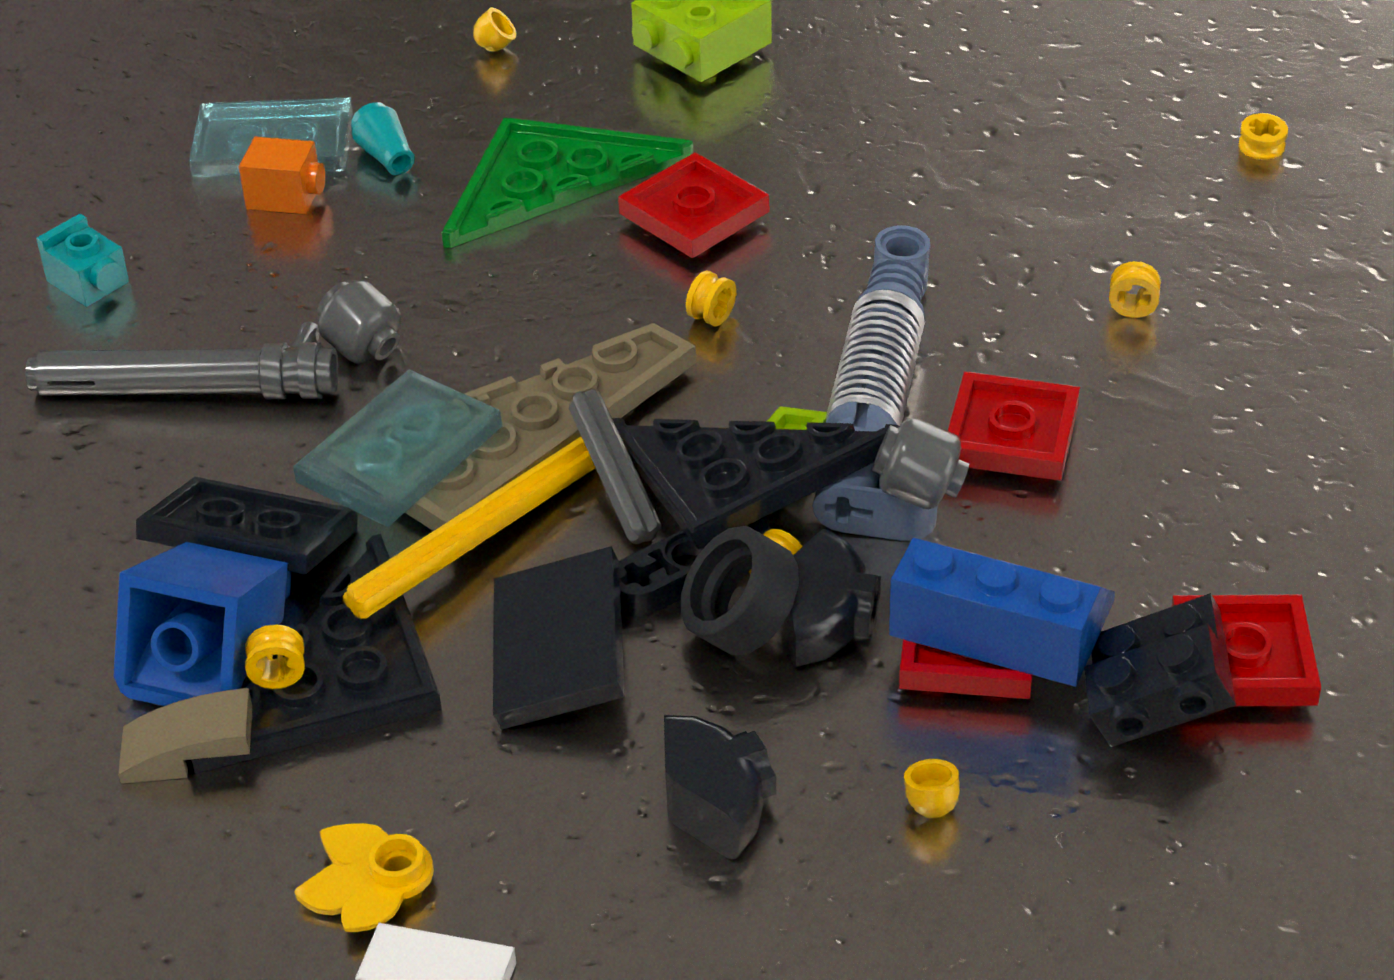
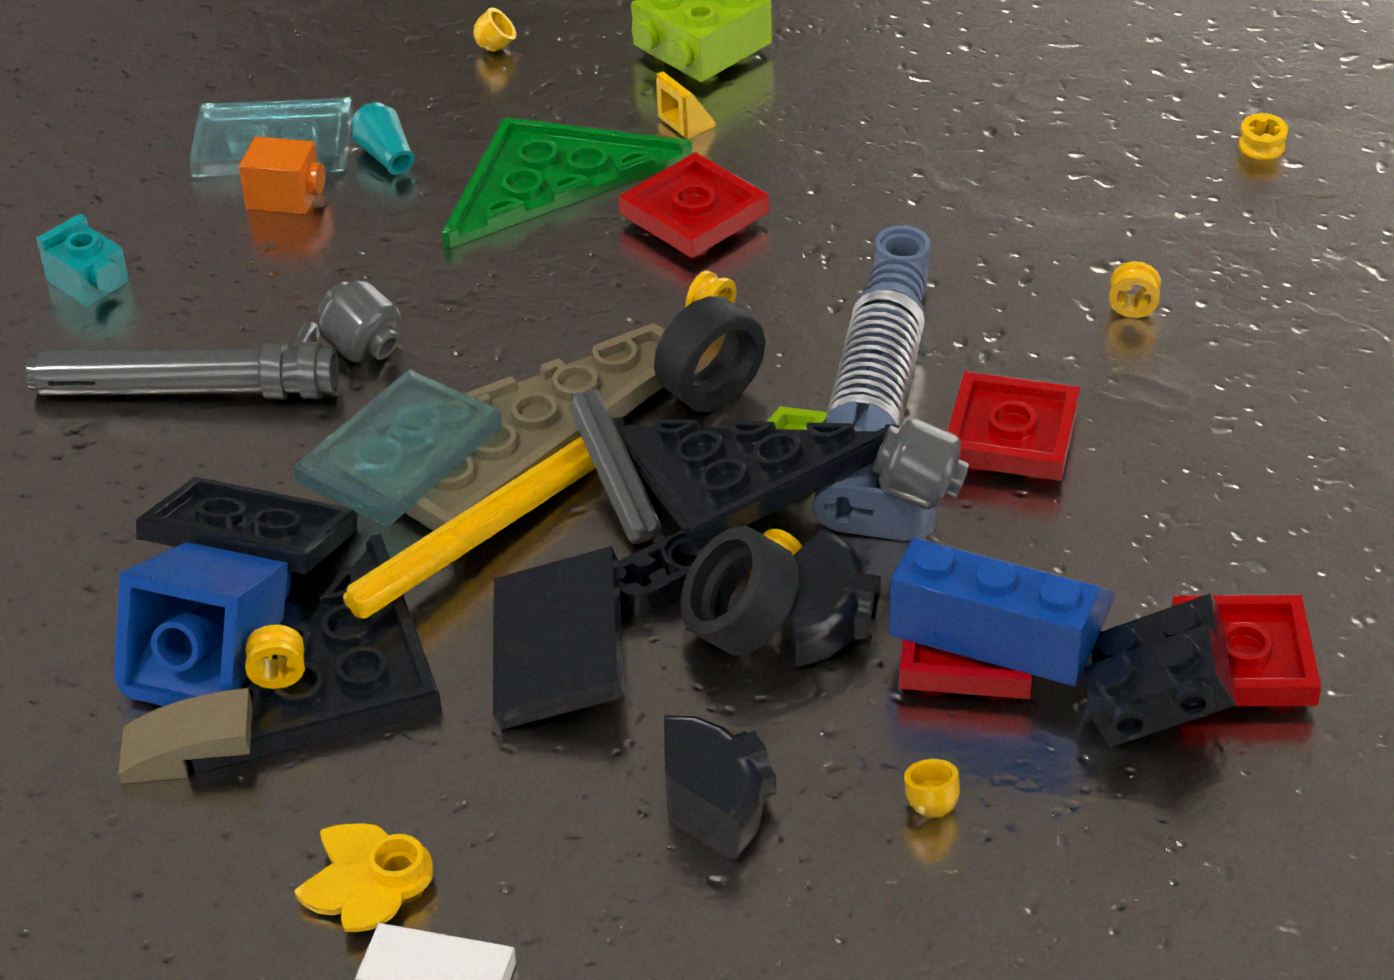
(681, 108): none -> yellow slope
(688, 339): none -> black tyre

